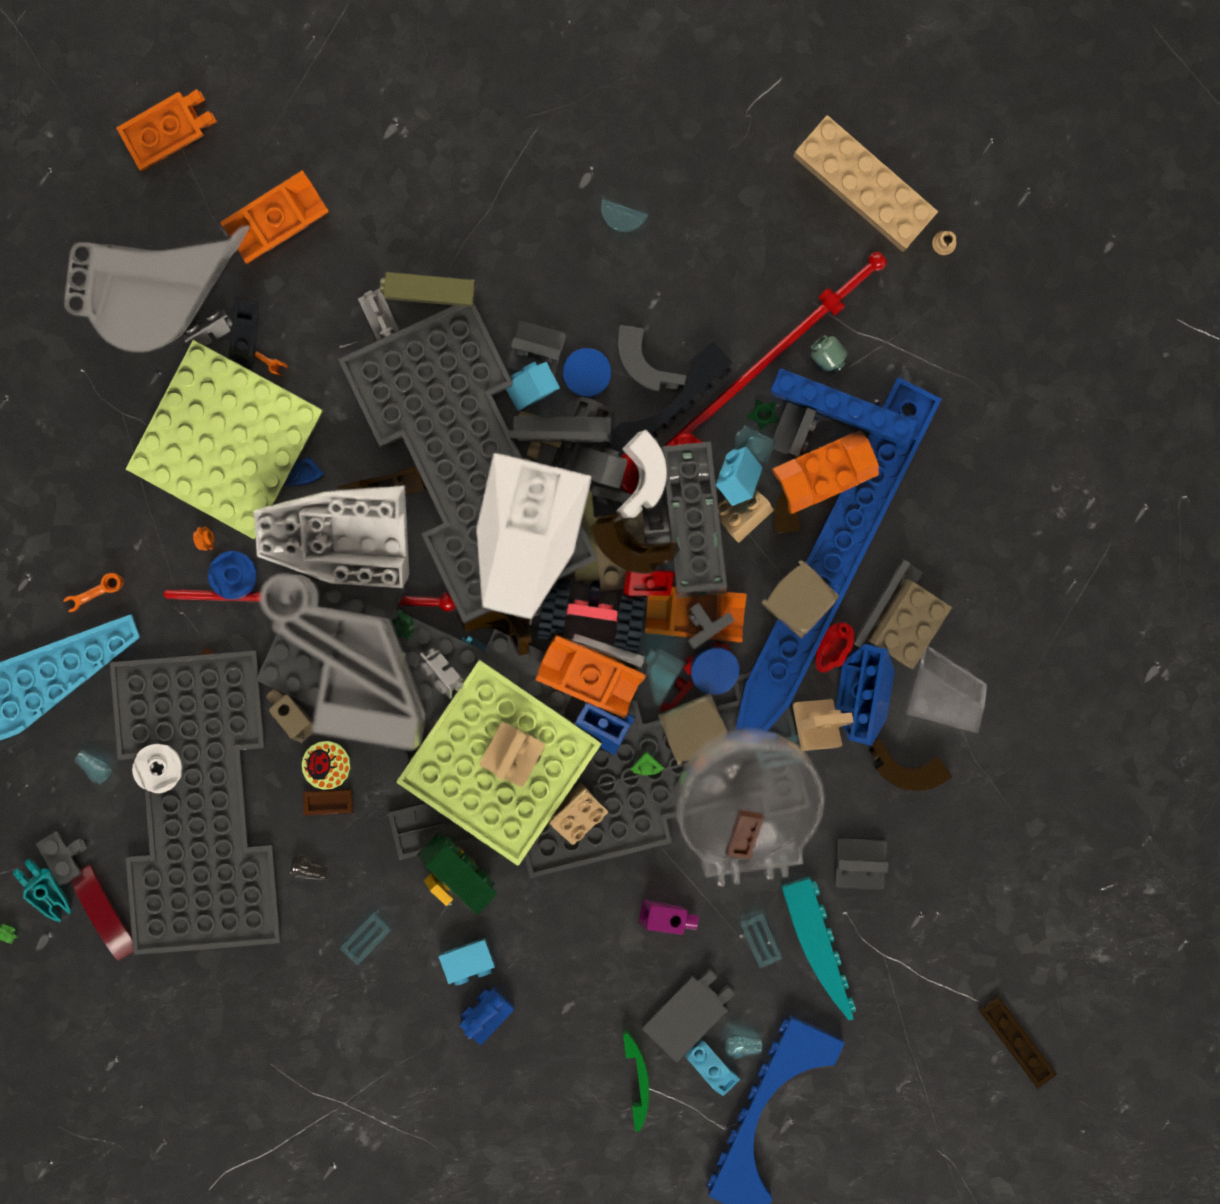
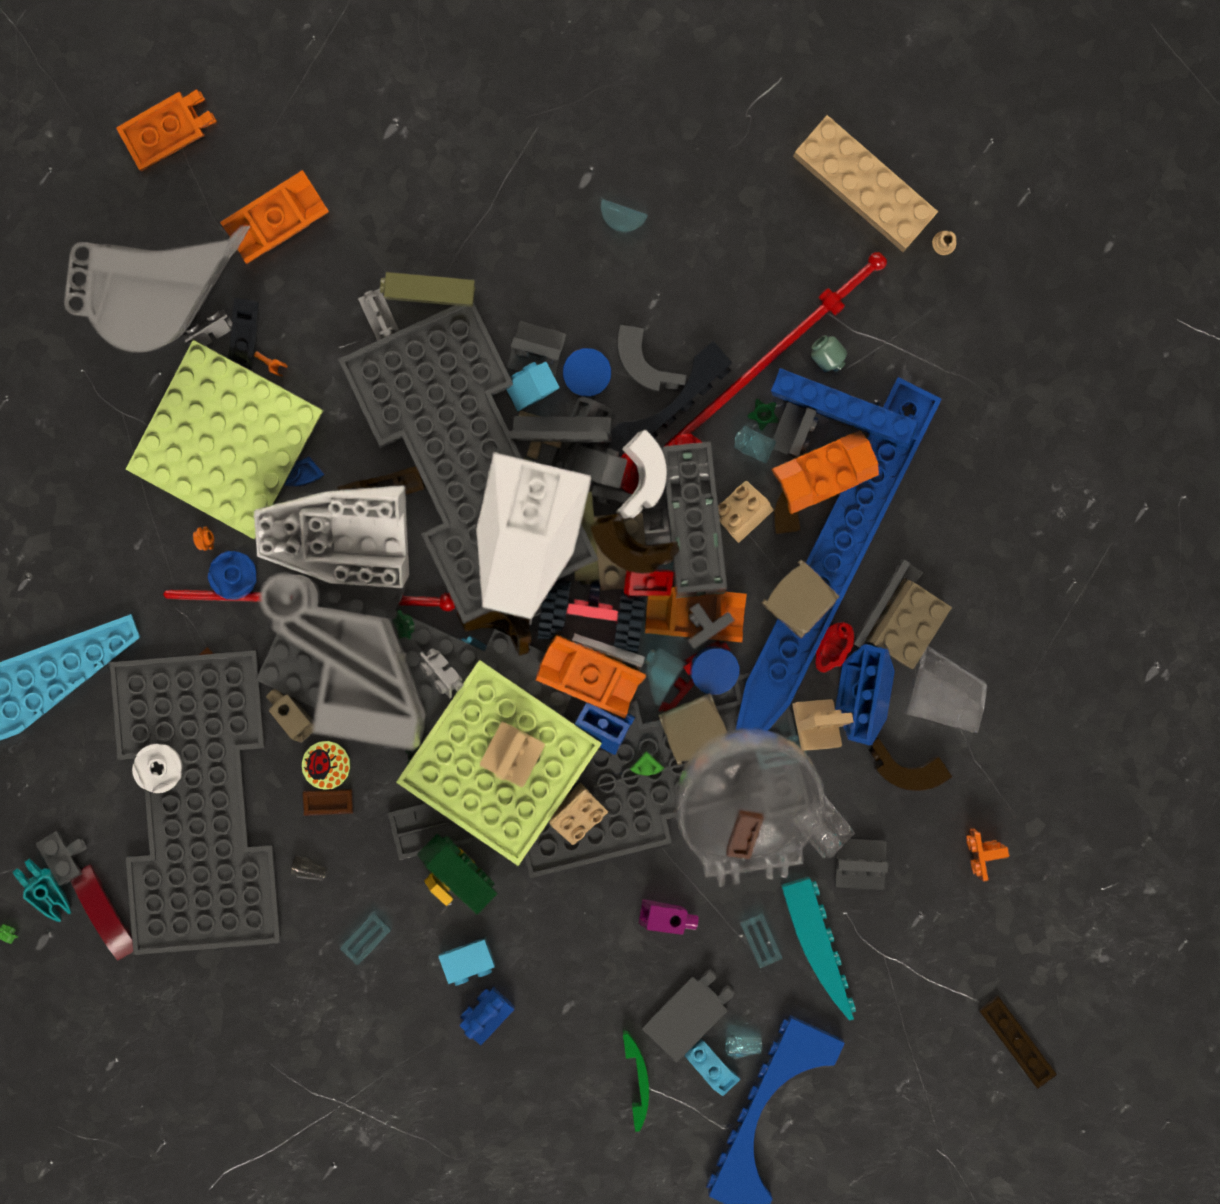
(94, 768): clear light blue cone -> none
(105, 586): orange brick -> none
(739, 476): medium azure brick -> none
(831, 832): none -> clear bracket
(989, 851): none -> orange bracket

